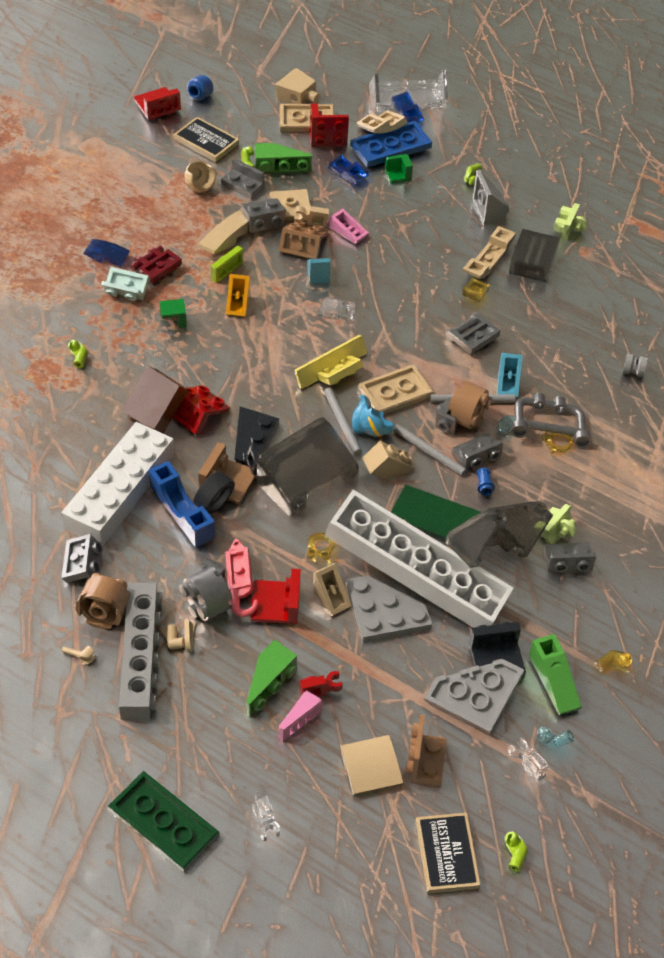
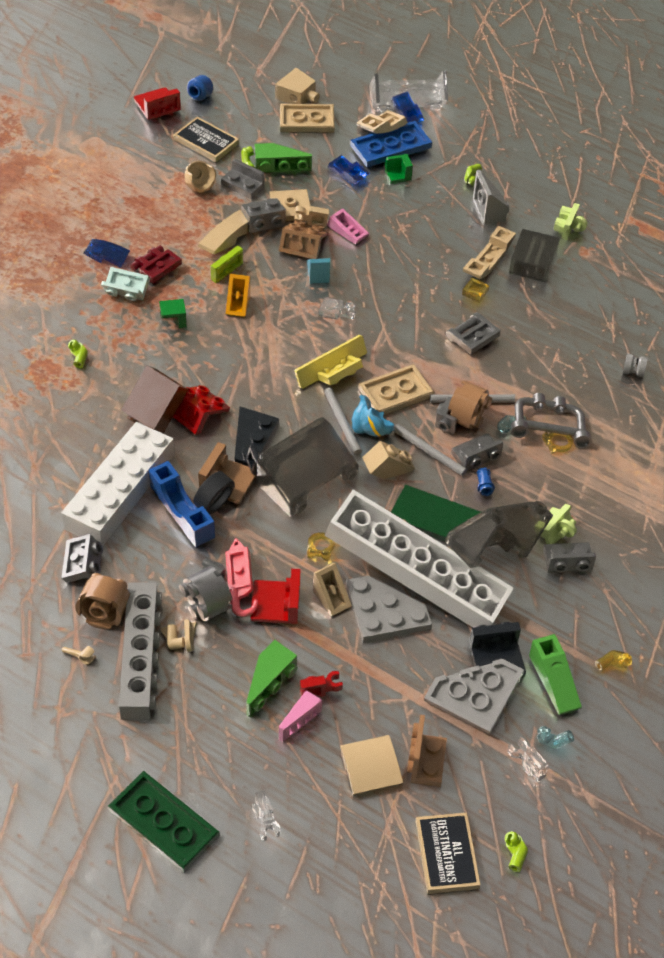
(327, 129): red bracket -> none
(509, 374): medium azure slope -> none

